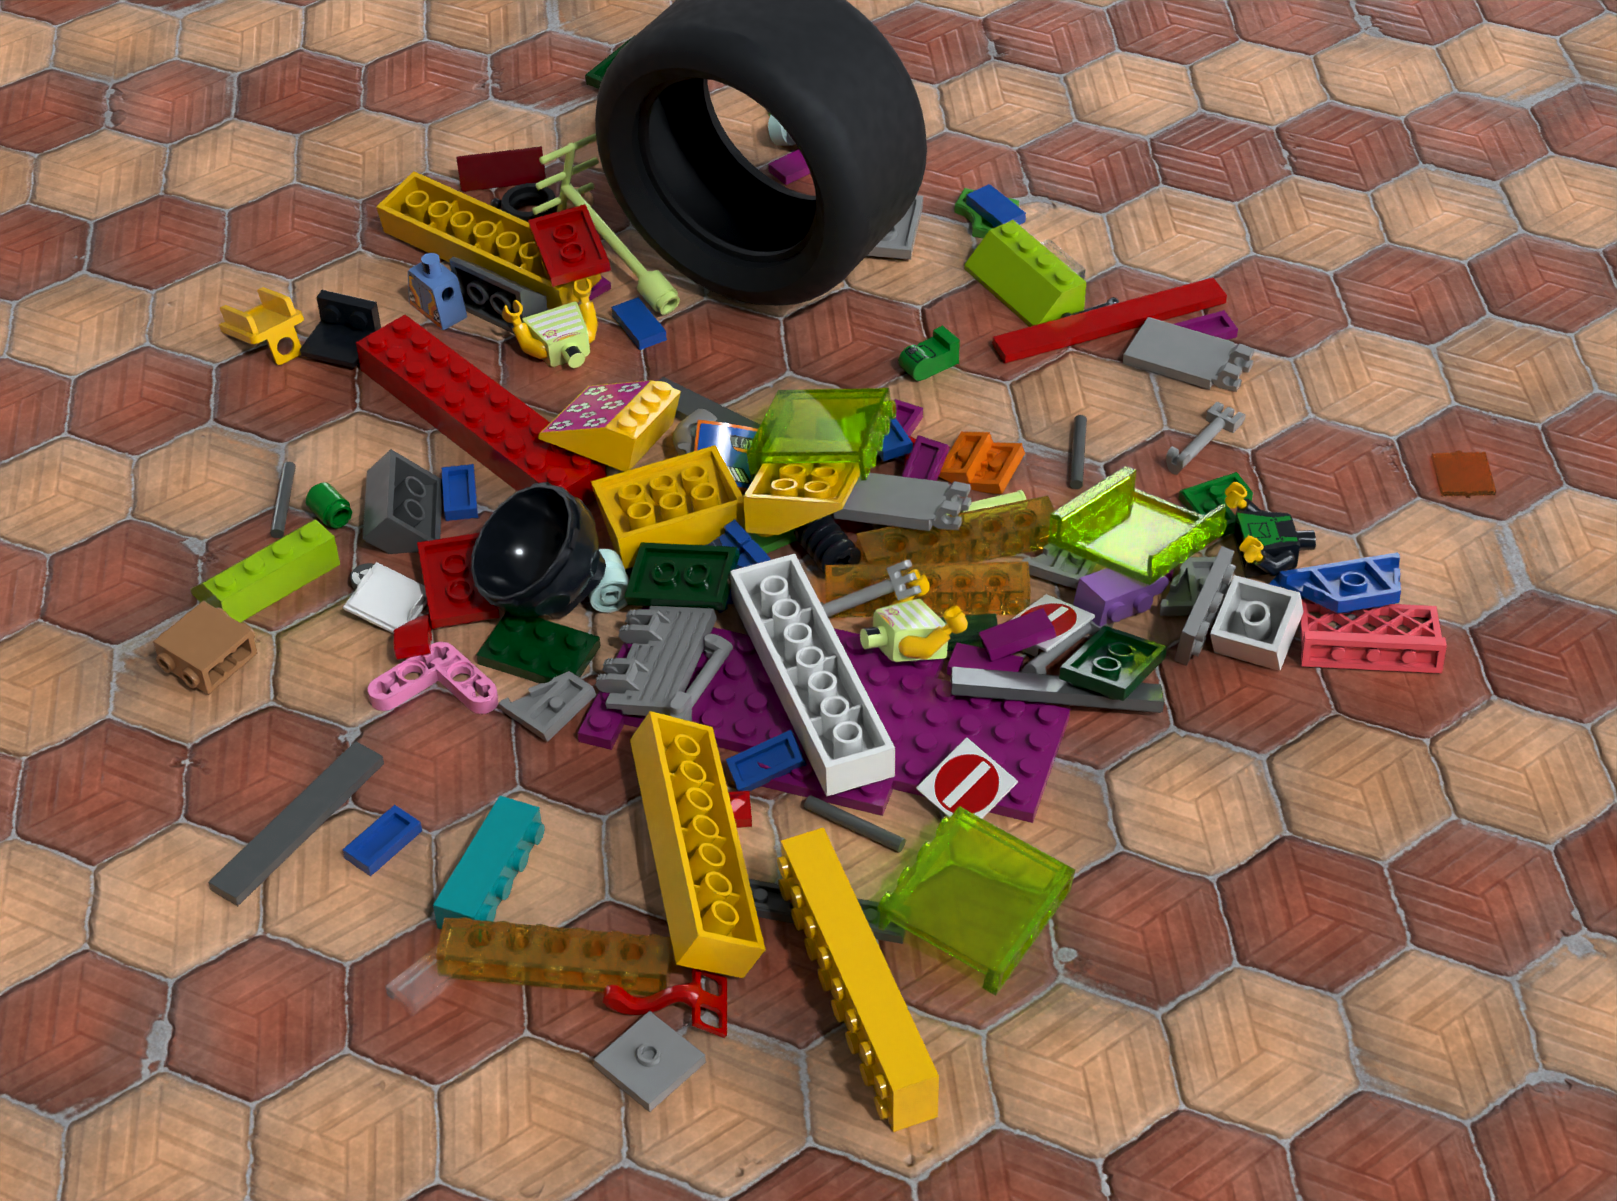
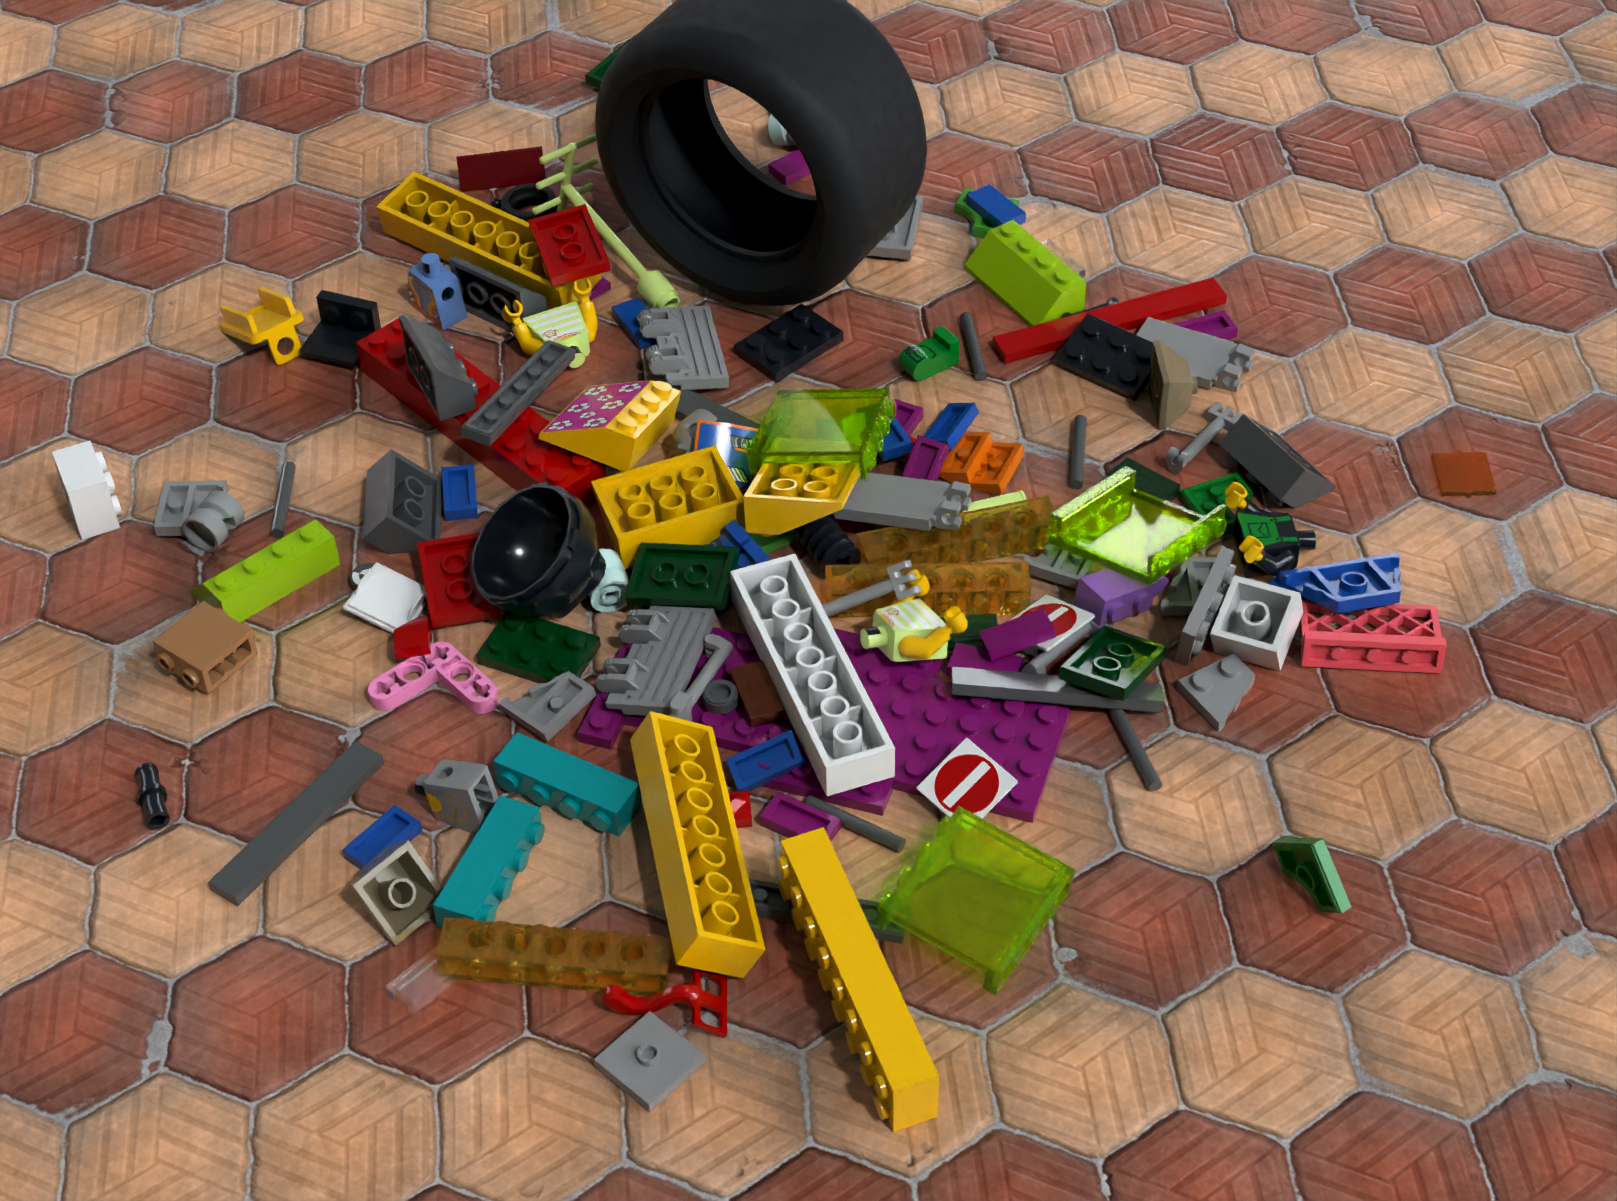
(88, 489): none -> white brick
(152, 796): none -> black pin
(179, 501): none -> light grey wing
(213, 521): none -> light grey wheel
(328, 505): green brick -> none
(397, 890): none -> dark tan slope
(437, 369): none -> dark grey slope
(459, 793): none -> light grey torso
(517, 393): none -> dark grey tile
(567, 784): none -> teal brick
(685, 348): none -> light grey hinge
(720, 697): none -> dark grey tile
(757, 693): none -> copper tile
(788, 343): none -> black plate
(794, 817): none -> magenta tile
(952, 423): none -> blue tile
(973, 346): none -> dark grey bar
(1108, 356): none -> black plate
(1136, 749): none -> dark grey bar
(1150, 481): none -> clear green tile
(1169, 385): none -> dark tan slope
(1217, 689): none -> light grey wing
(1274, 464): none -> dark grey slope
(1312, 867): none -> green tile

